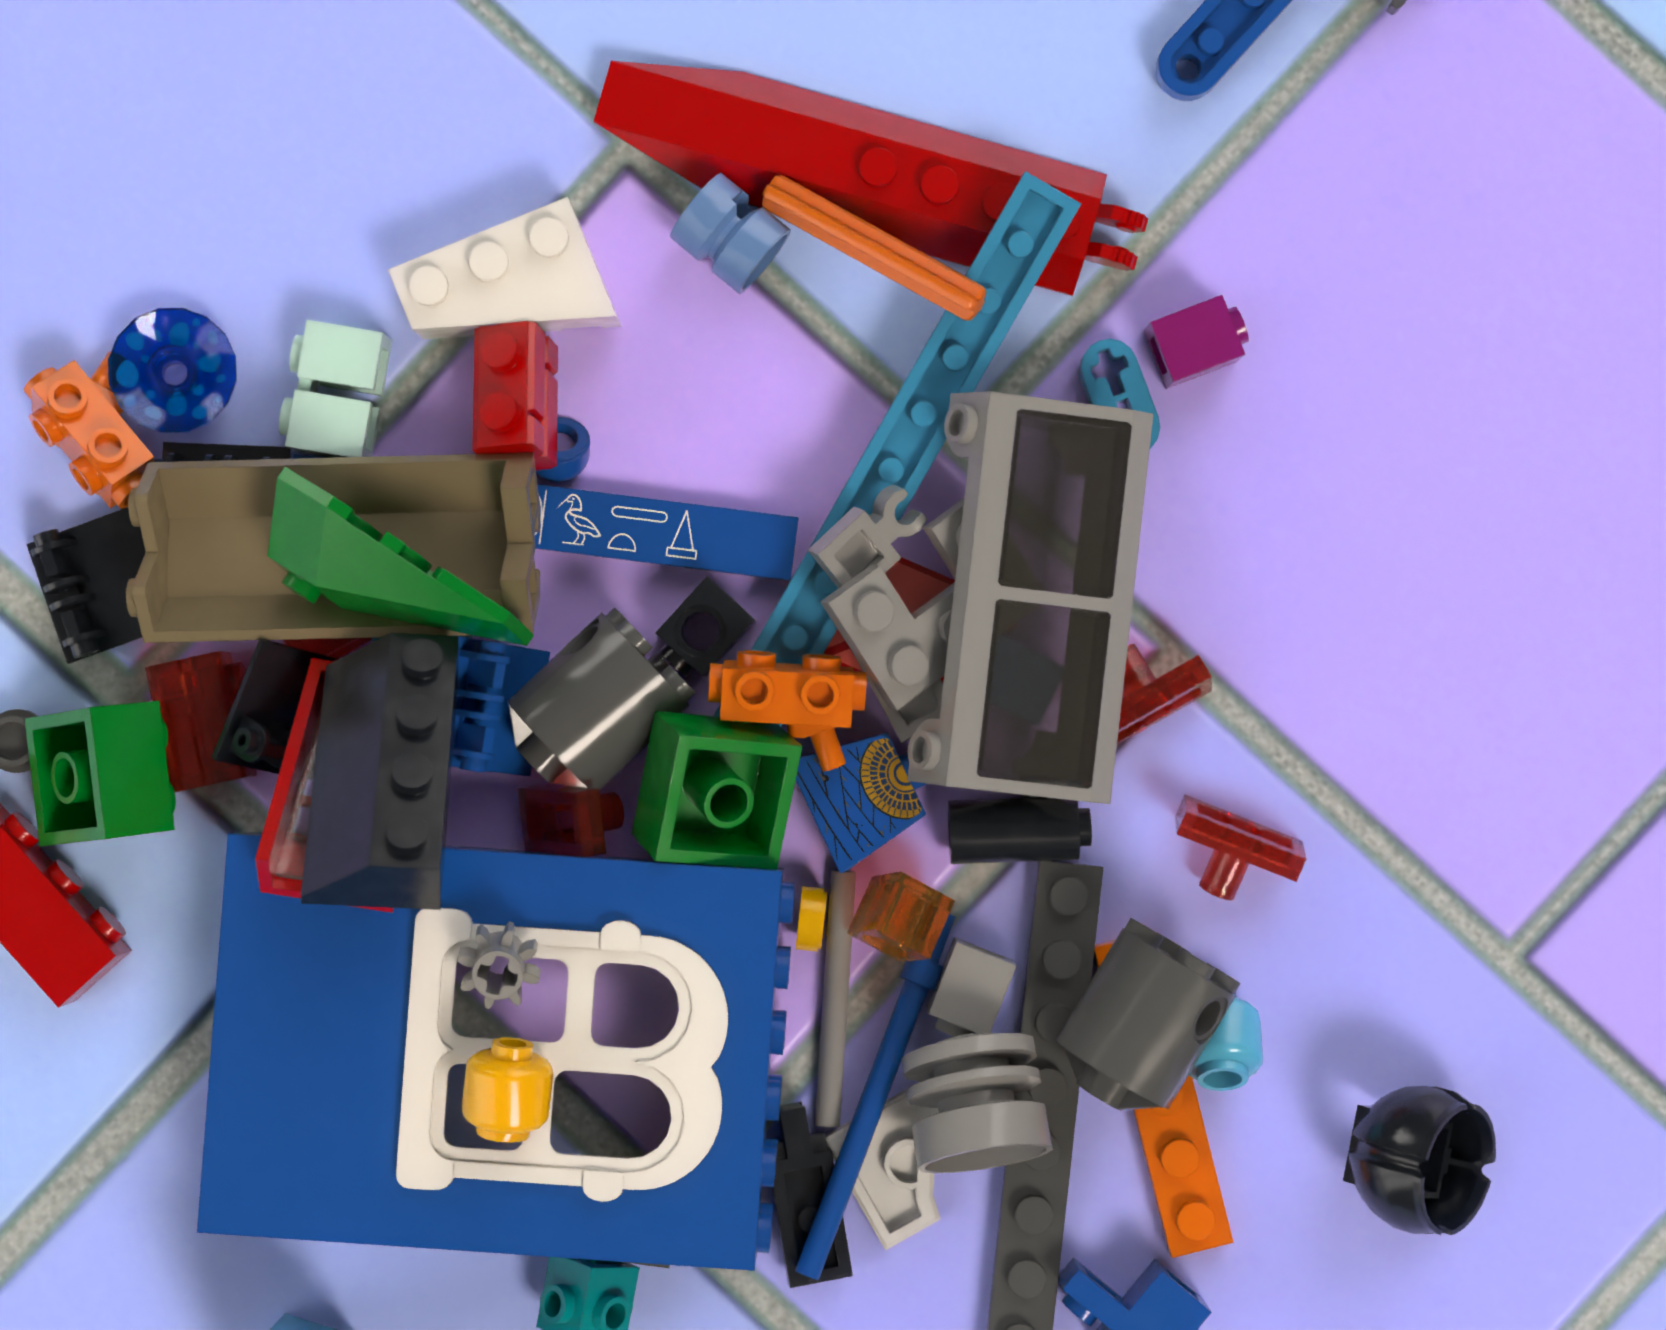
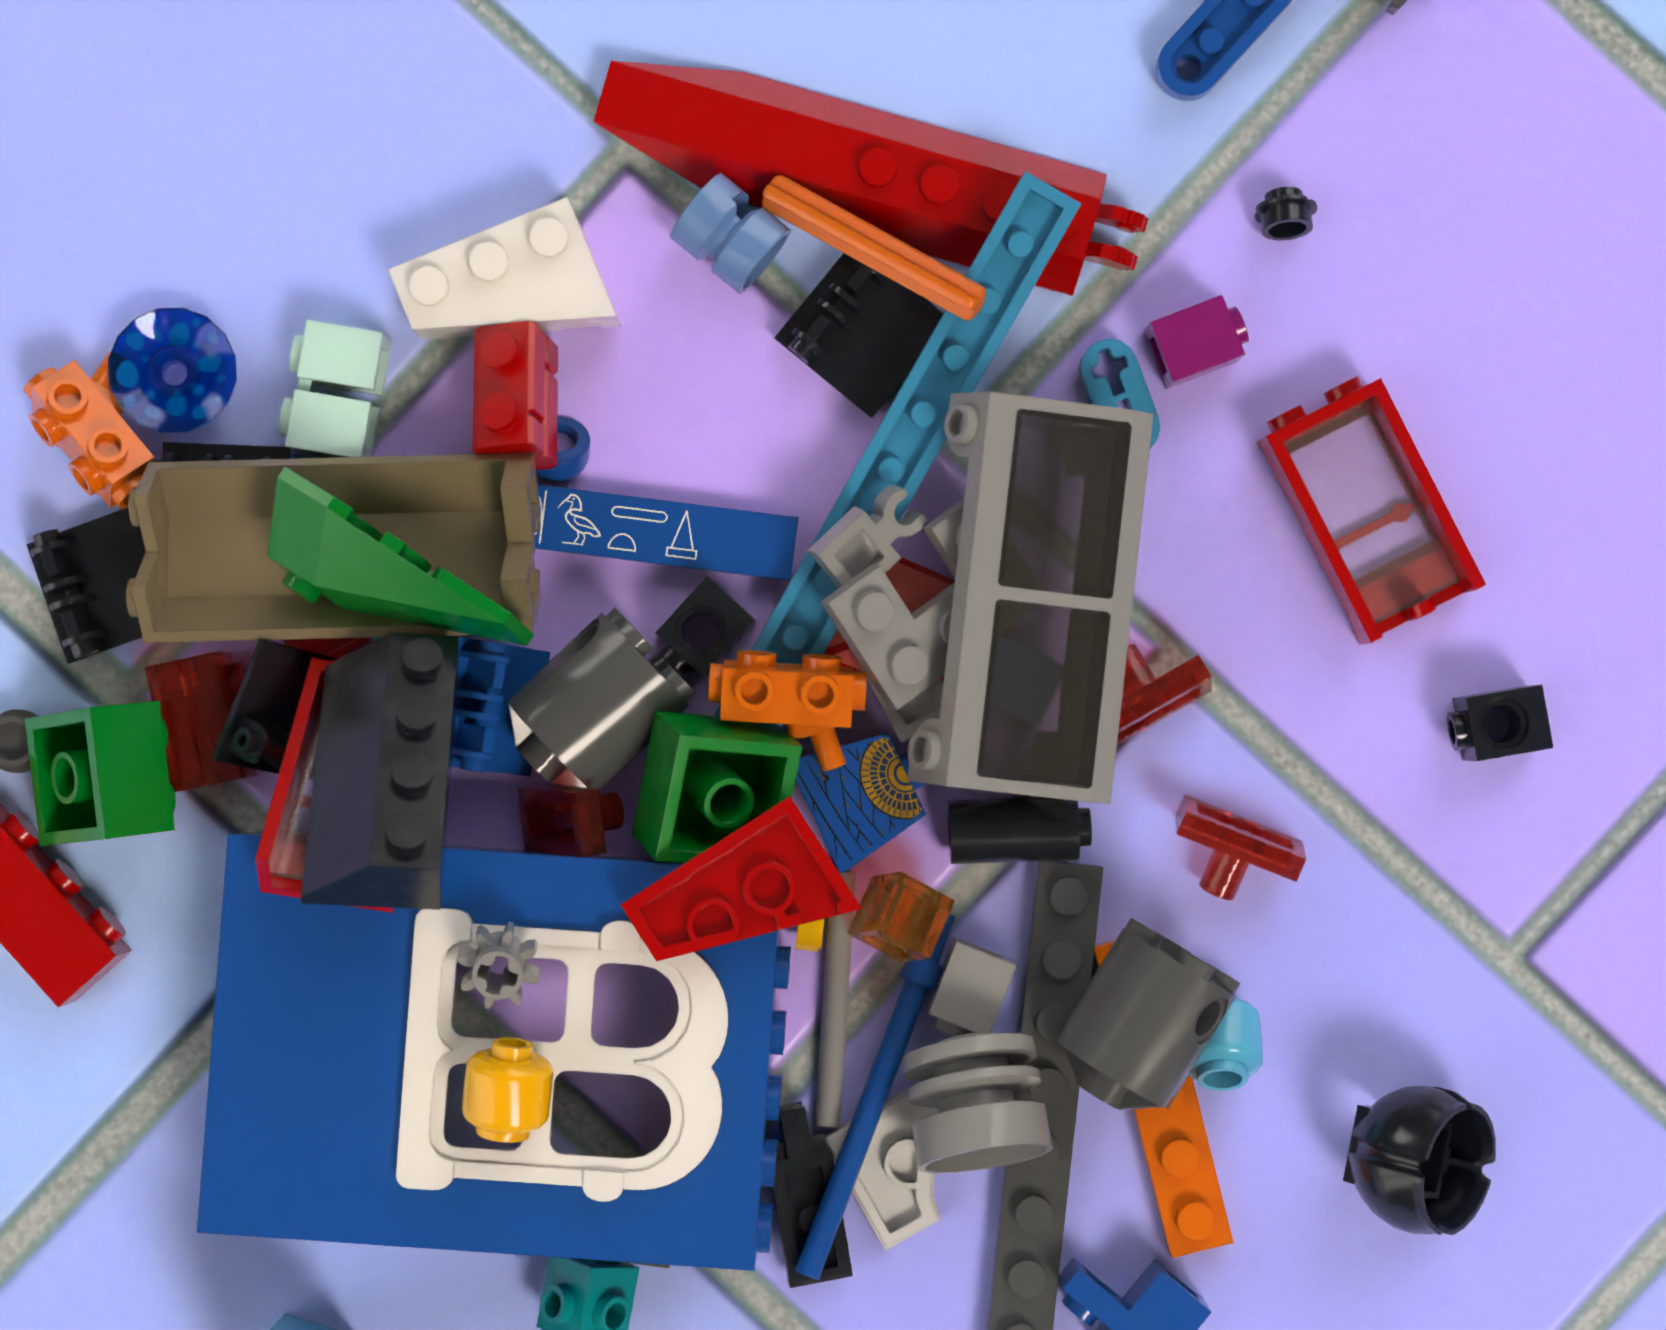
(742, 887): none -> red wing
(860, 332): none -> black hinge
(1285, 214): none -> black plate
(1369, 508): none -> door
(1527, 719): none -> black brick

